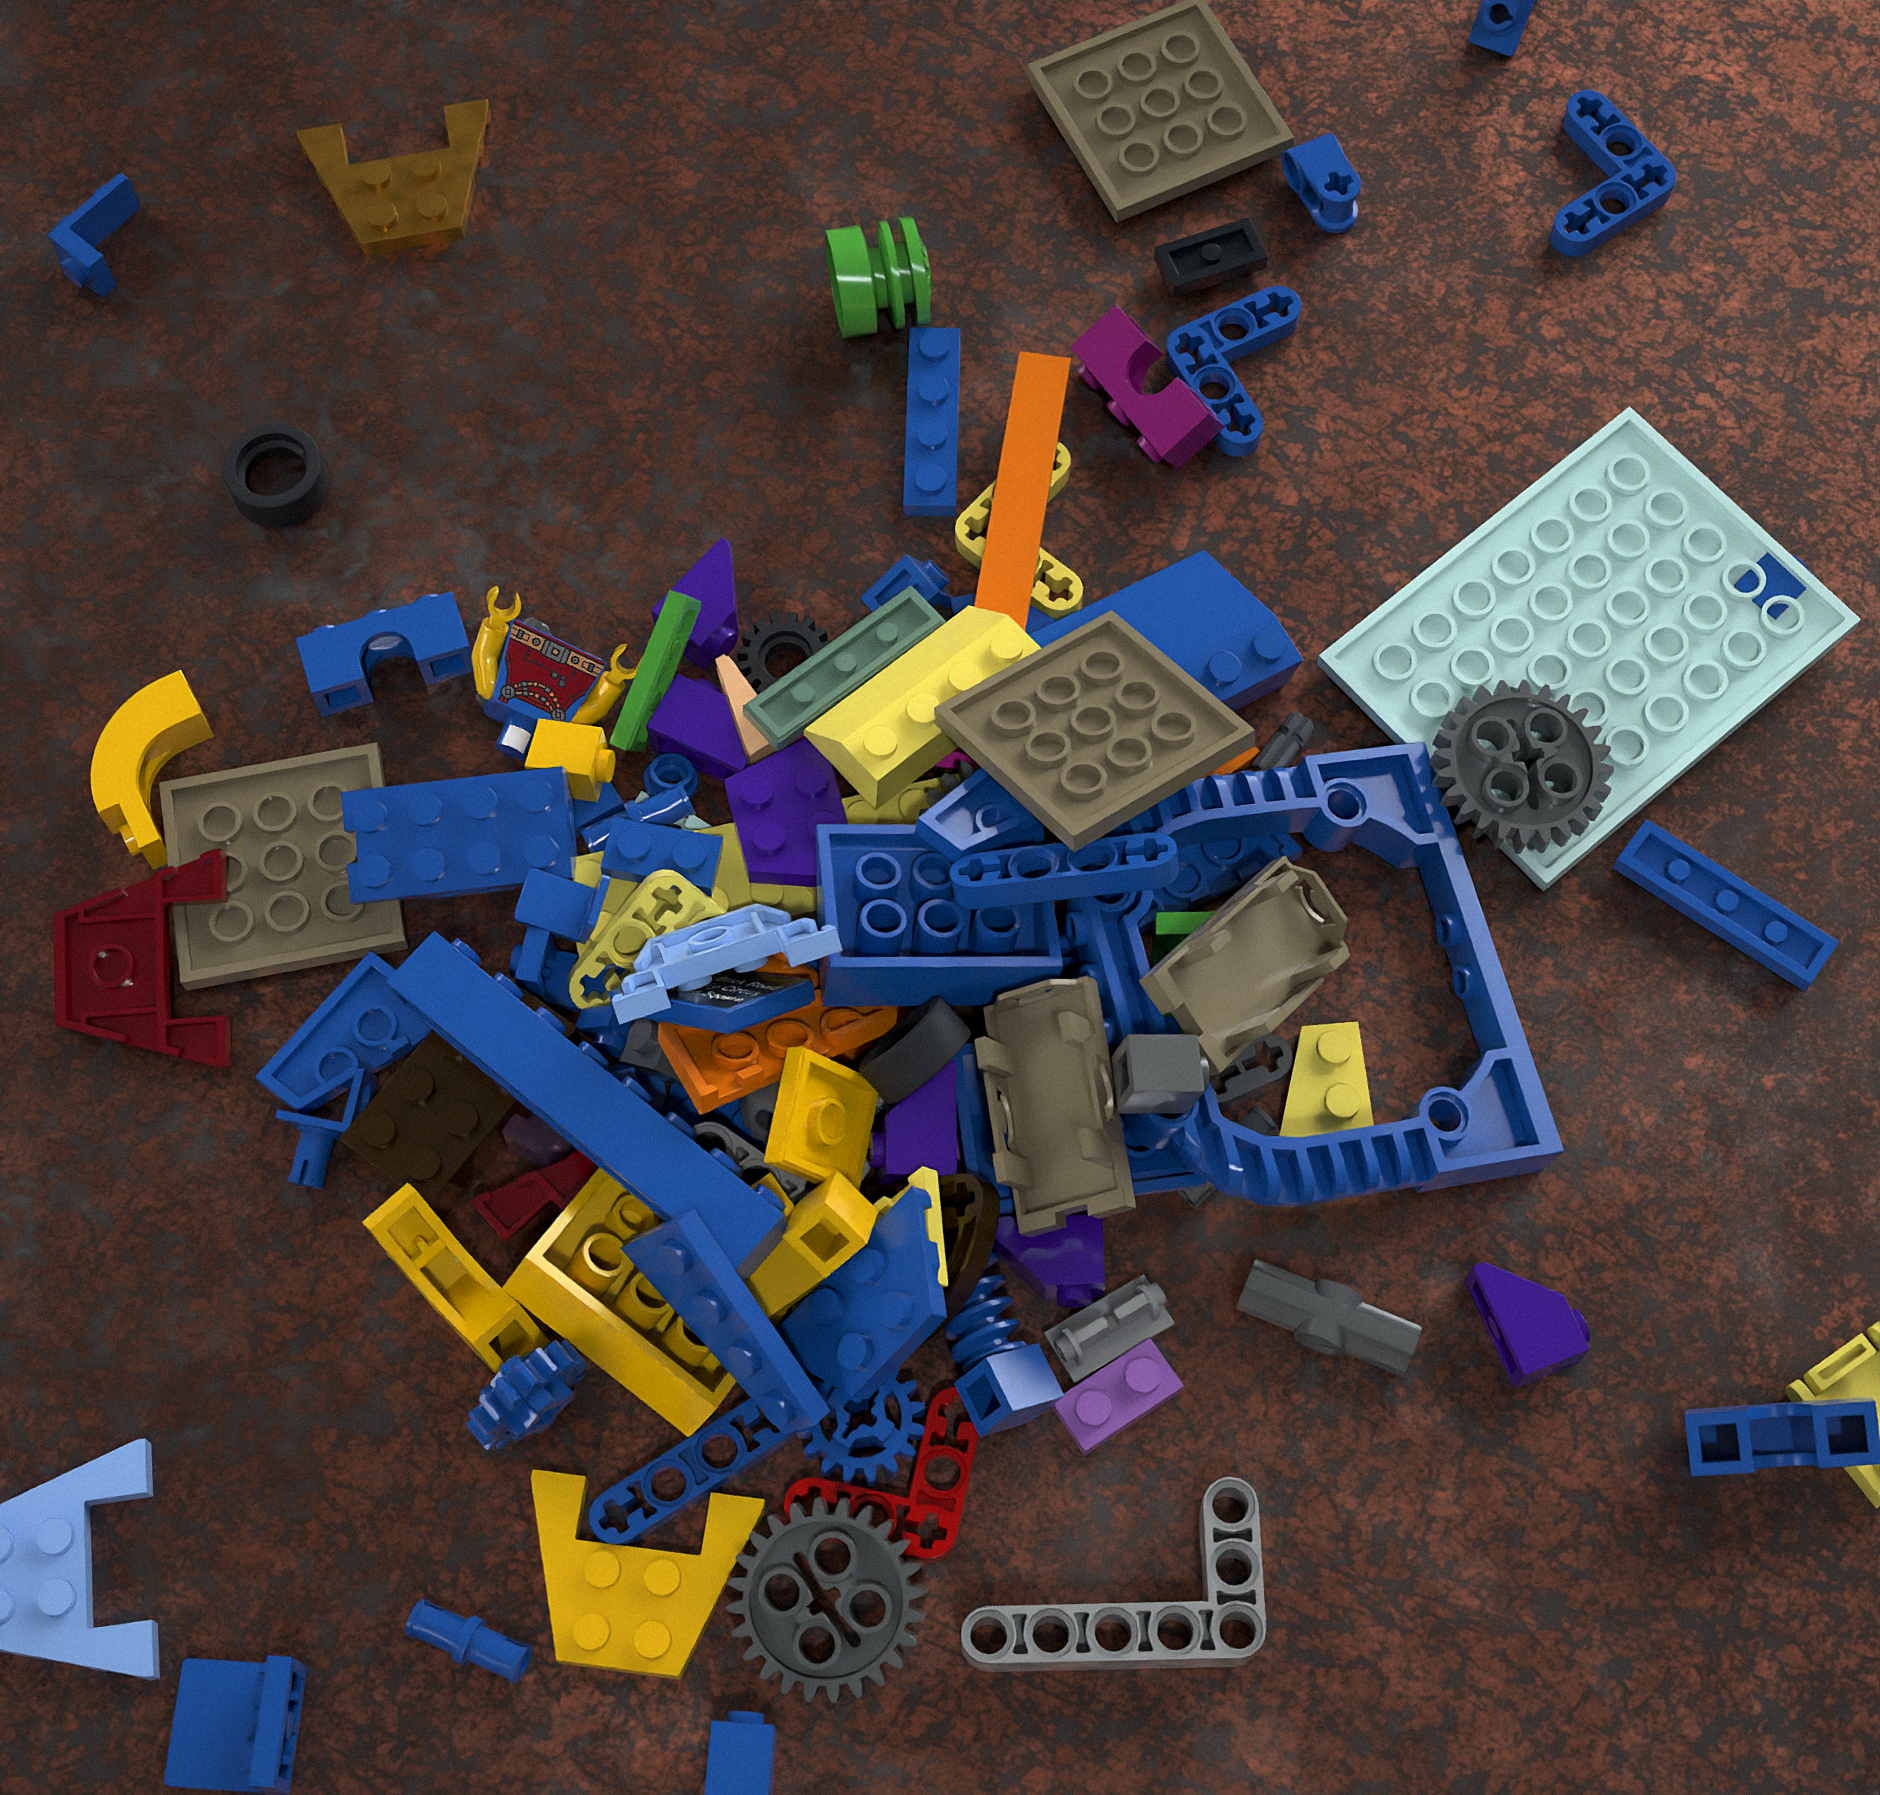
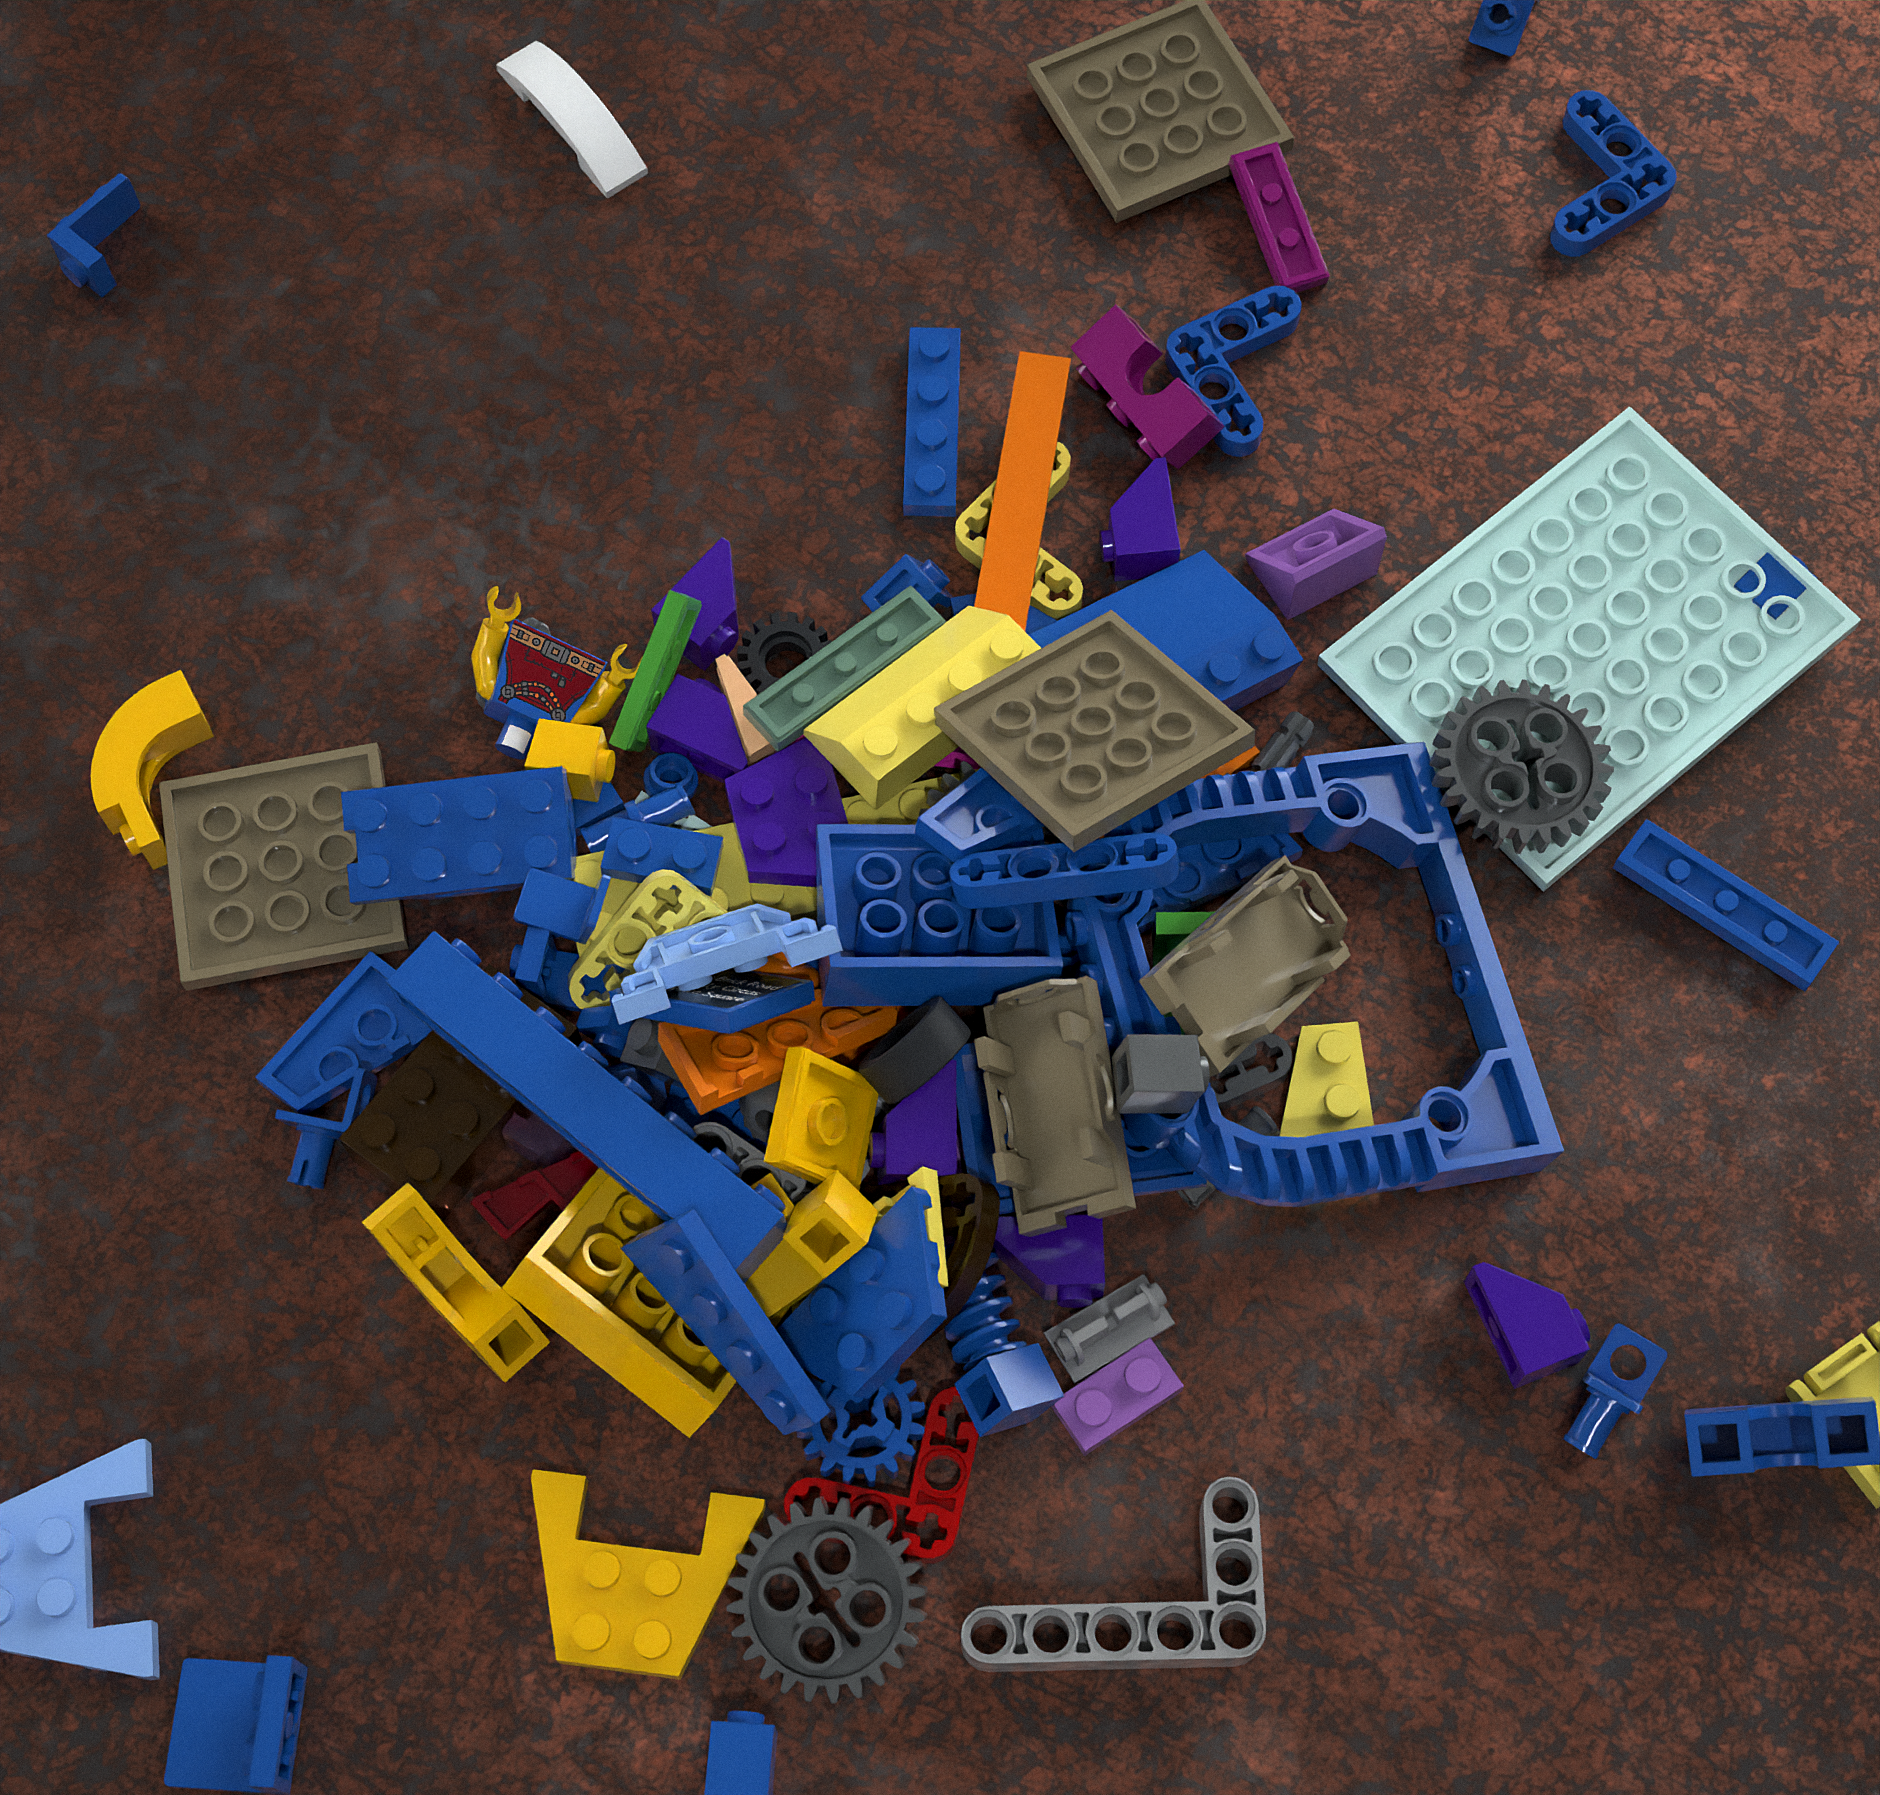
(117, 964): dark red wing -> none
(261, 444): black tyre -> none
(343, 656): blue arch -> none
(404, 197): pearl gold wing -> none
(469, 1640): blue pin -> none
(526, 1394): blue gear -> none
(576, 115): none -> white slope
(699, 1476): blue beam -> none
(878, 277): bright green wheel -> none
(1142, 527): none -> dark purple slope
(1210, 257): black plate -> none
(1278, 218): none -> magenta tile
(1318, 560): none -> medium lavender slope
(1324, 182): blue piece -> none
(1329, 1317): dark grey piece -> none
(1611, 1394): none -> blue bracket

